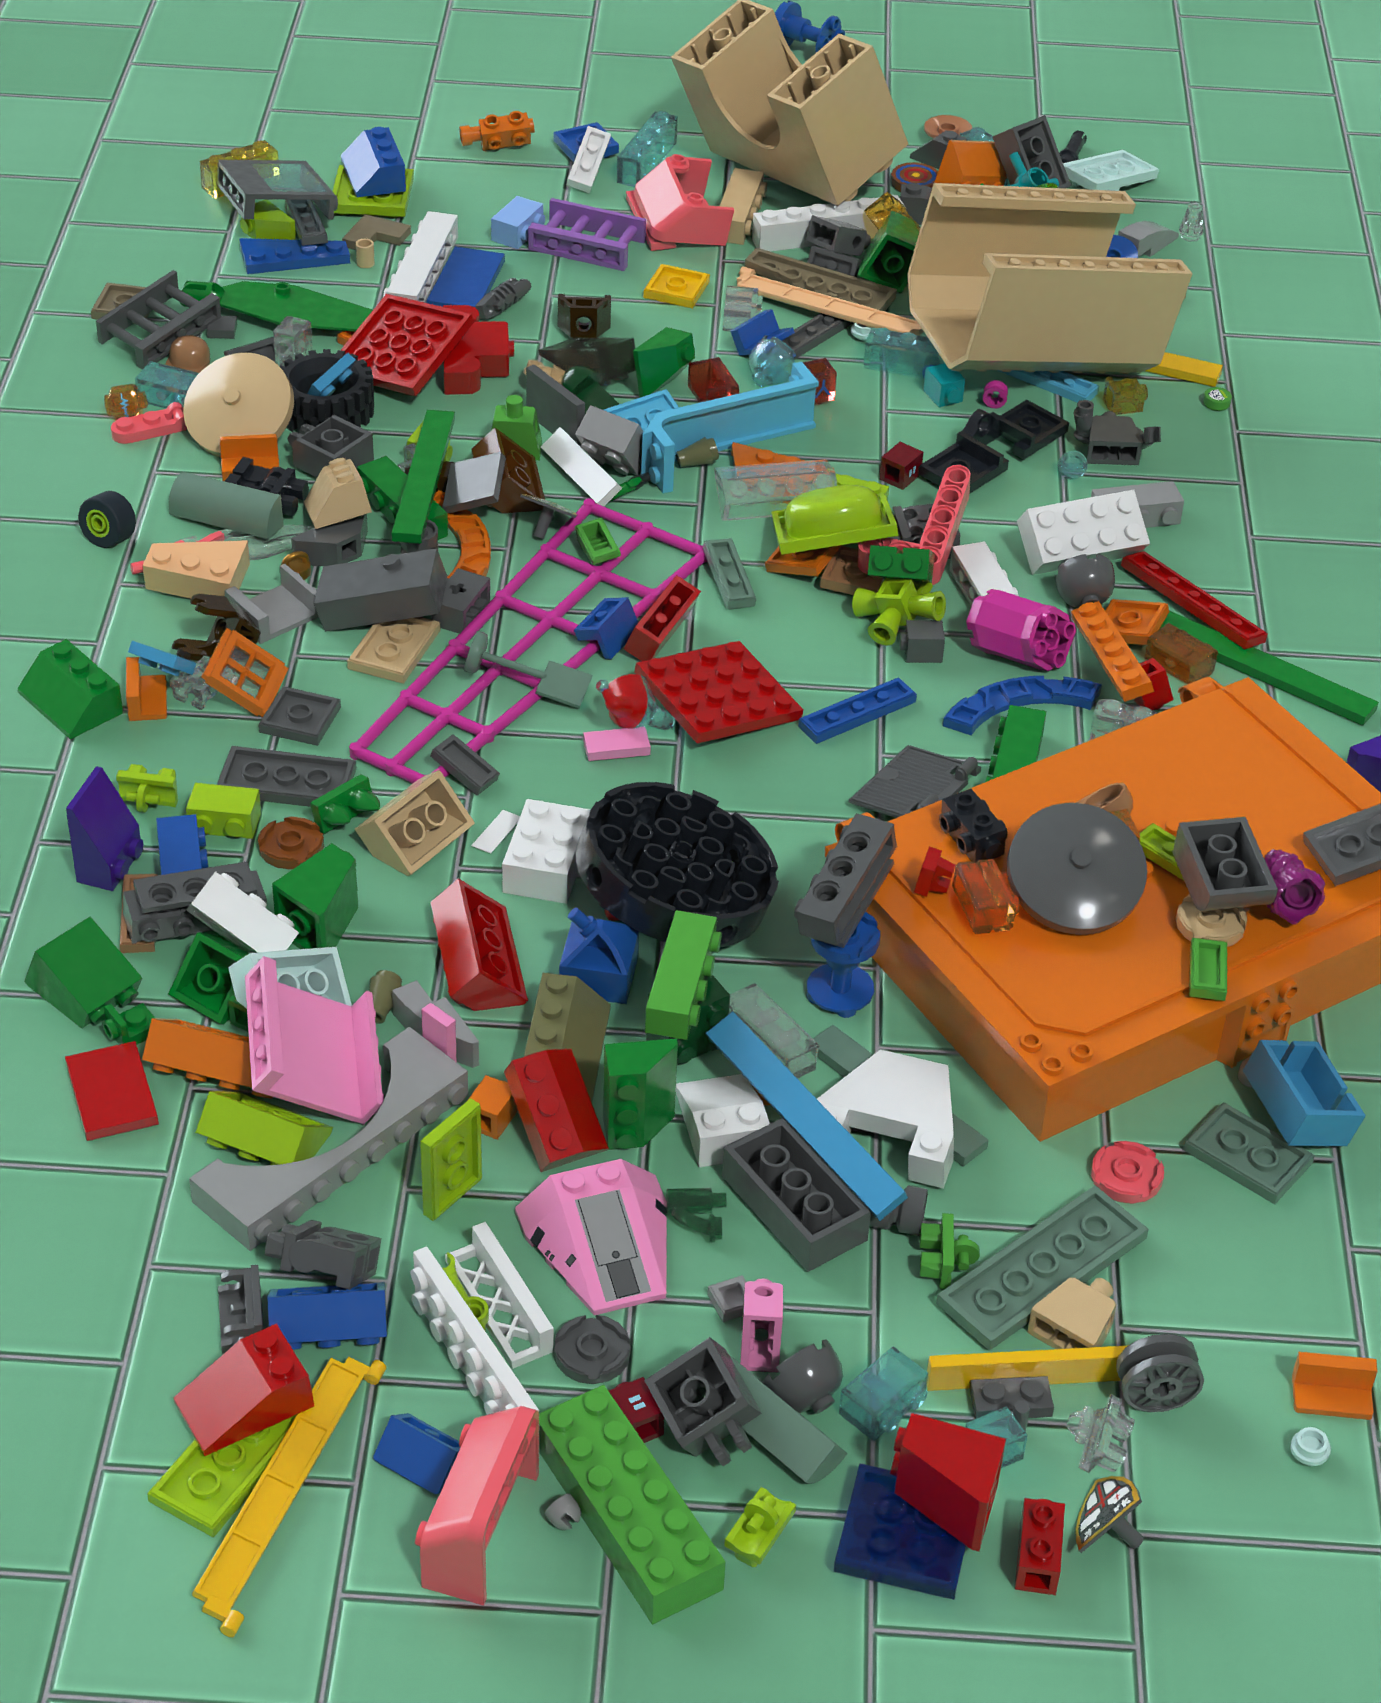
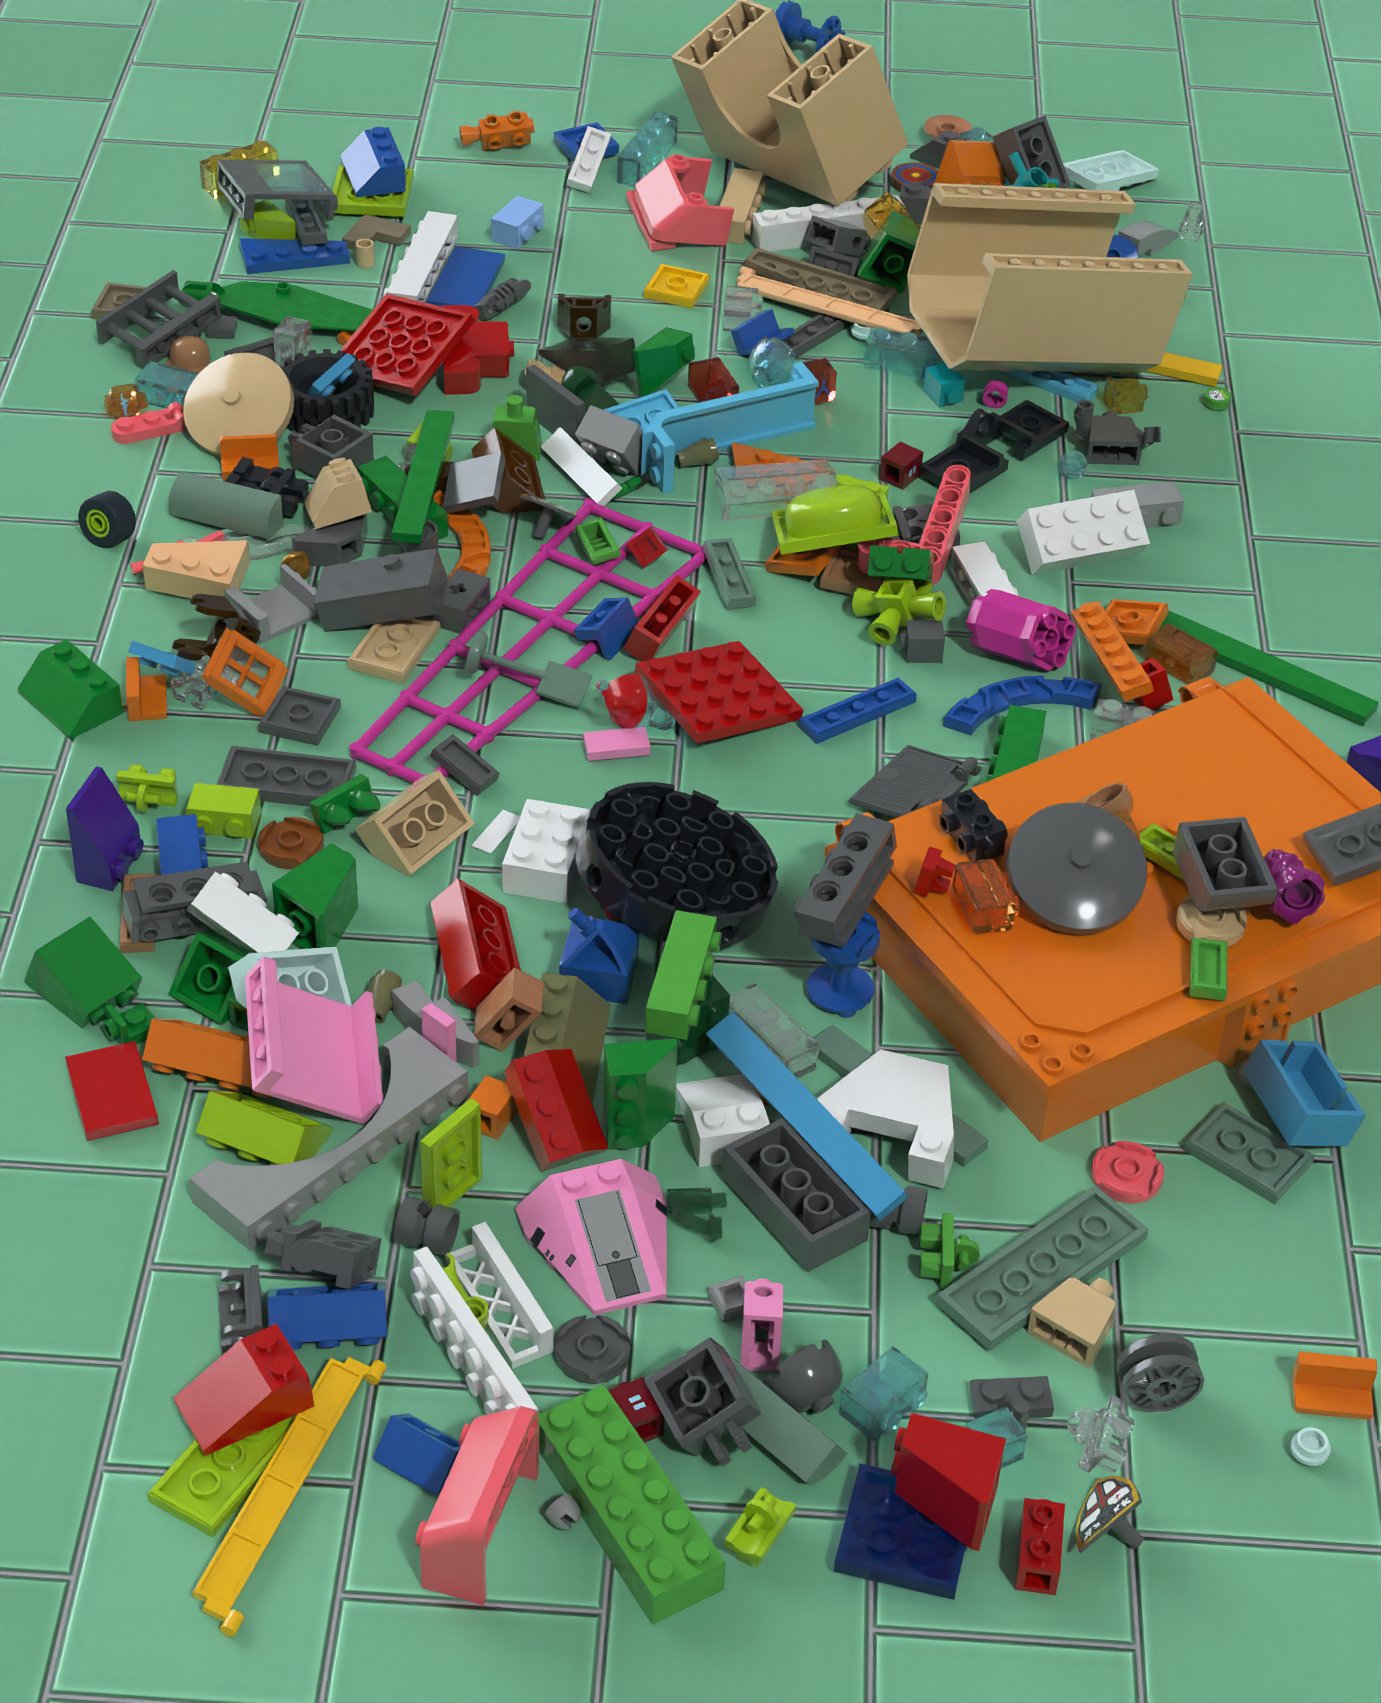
(425, 1225): none -> dark grey wheel
(509, 1009): none -> nougat brick
(584, 247): medium lavender fence -> none
(647, 546): none -> red tile
(1060, 1366): yellow tile -> none
(1073, 147): black pin -> none
(1085, 580): dark grey cylinder -> none
(1194, 600): red tile -> none

